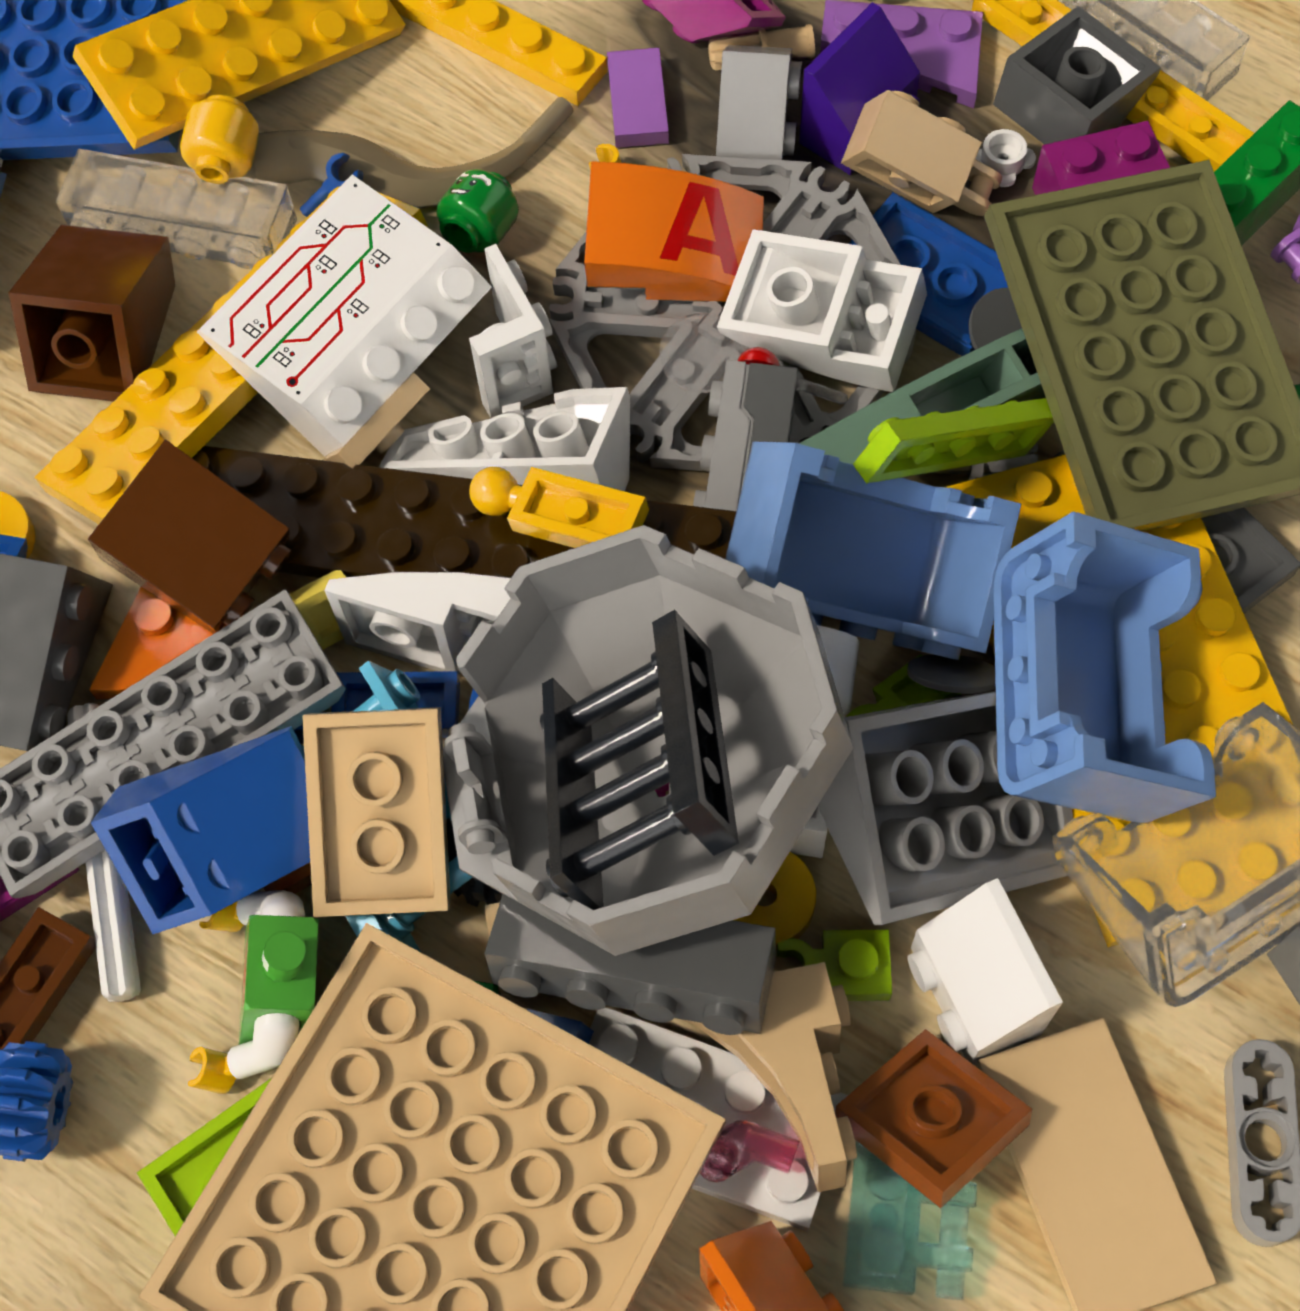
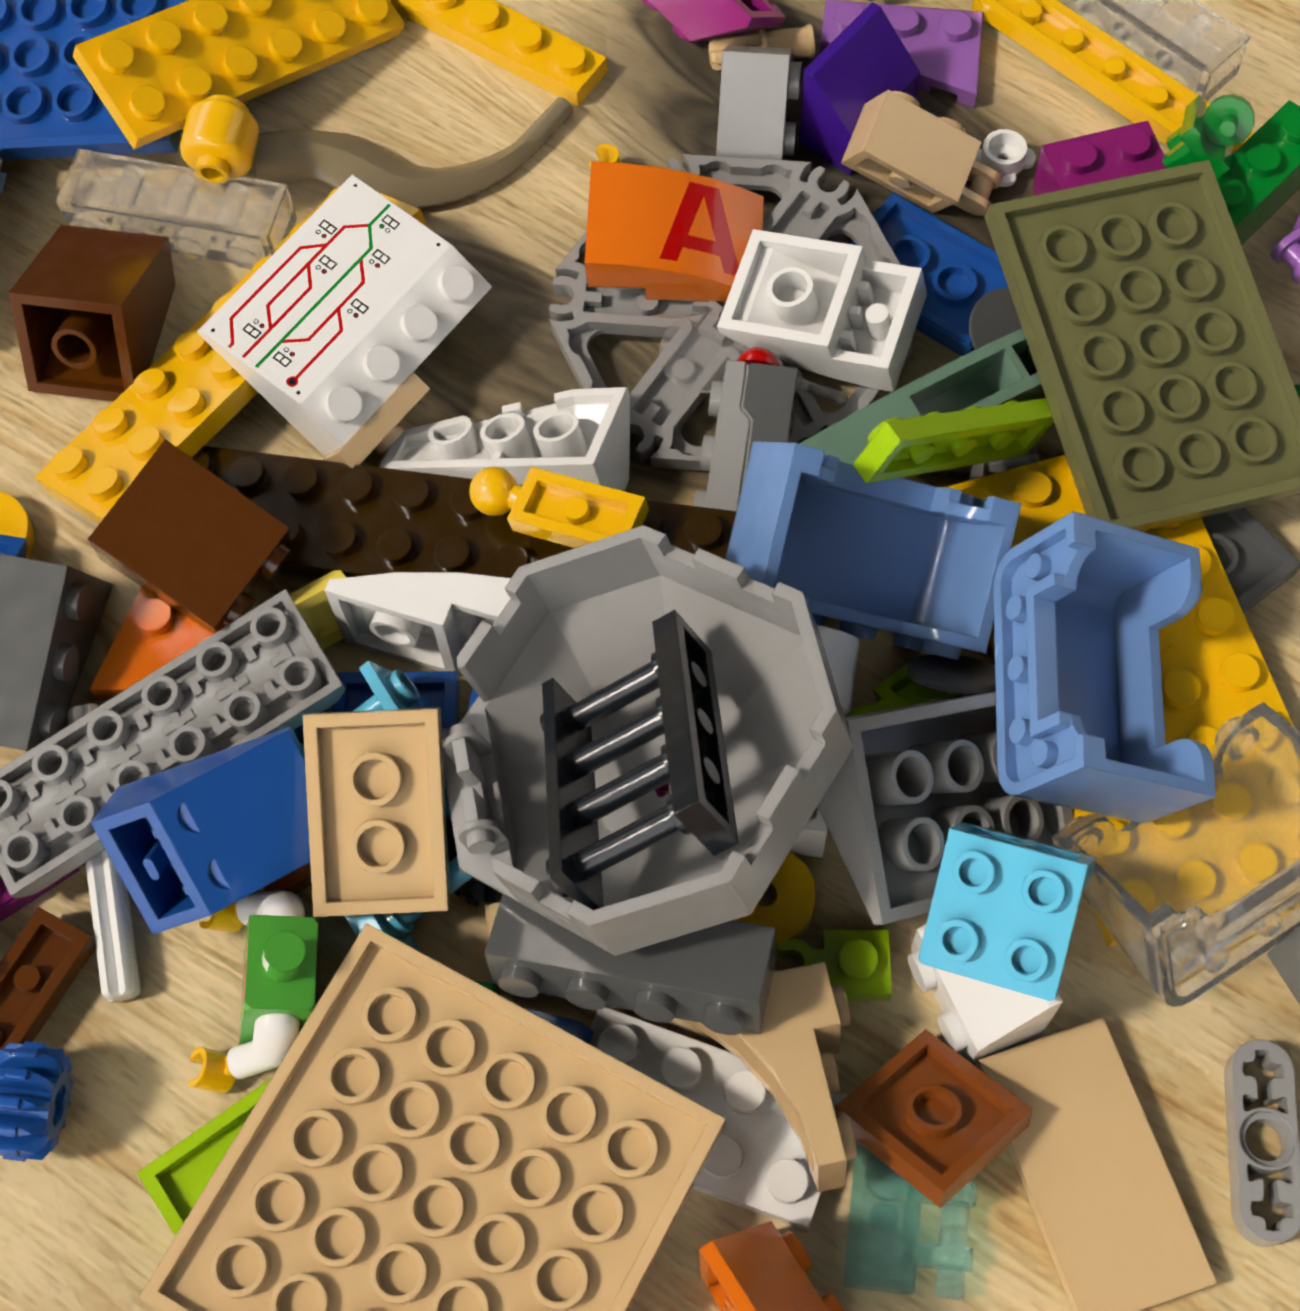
(332, 182): blue hand -> none
(477, 210): green head -> none
(512, 355): white bracket -> none
(637, 97): medium lavender tile -> none
(747, 1143): clear pink arm -> none
(1004, 910): none -> medium azure bracket
(1073, 80): dark grey slope -> none
(1210, 132): none -> green hips

